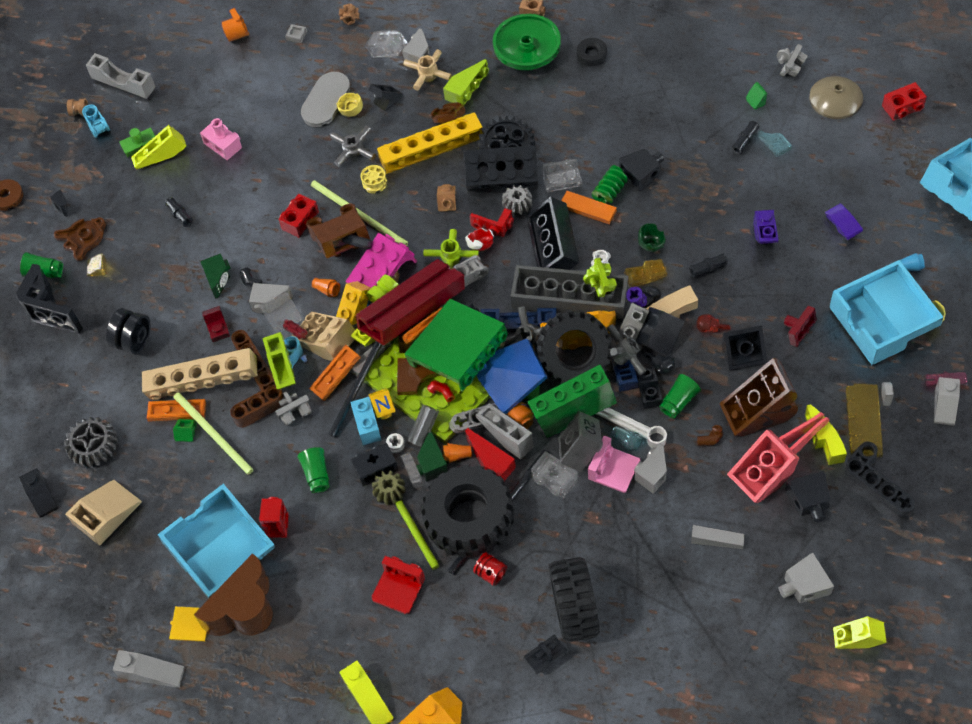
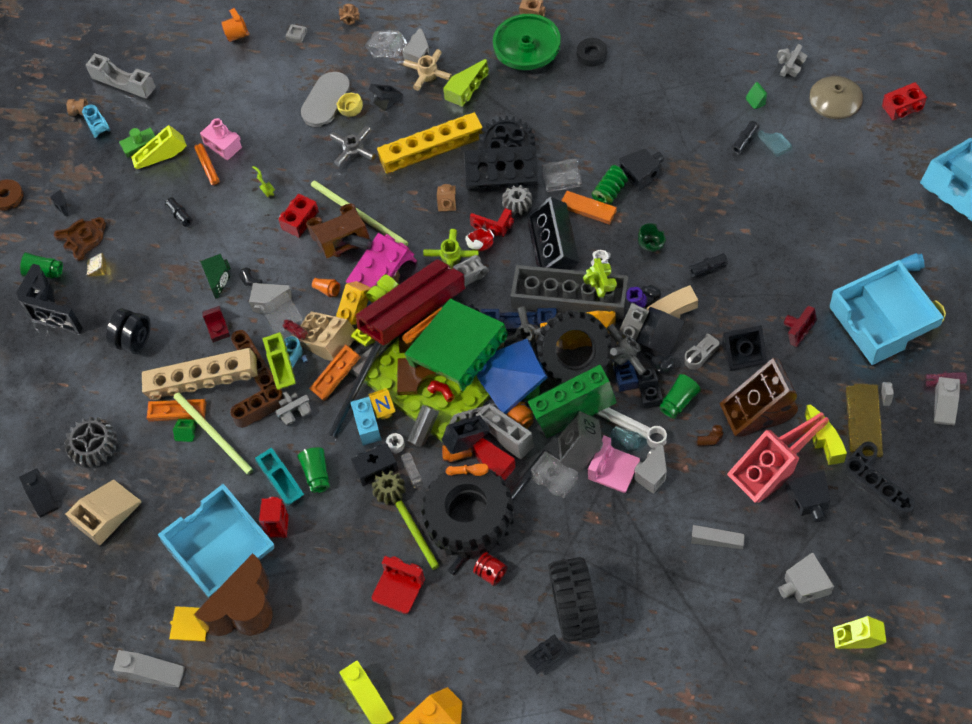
(206, 163): none -> orange axle
(267, 188): none -> lime plate
(279, 476): none -> teal slope
(374, 179): light yellow wheel -> none
(430, 459): dark green slope -> none
(448, 113): reddish brown tile -> none
(464, 434): none -> black slope
(477, 470): none -> orange piece
(645, 274): clear yellow slope -> none
(704, 350): none -> light grey piece
(708, 323): clear red piece -> none
(765, 227): dark purple slope -> none
(844, 221): dark purple slope -> none

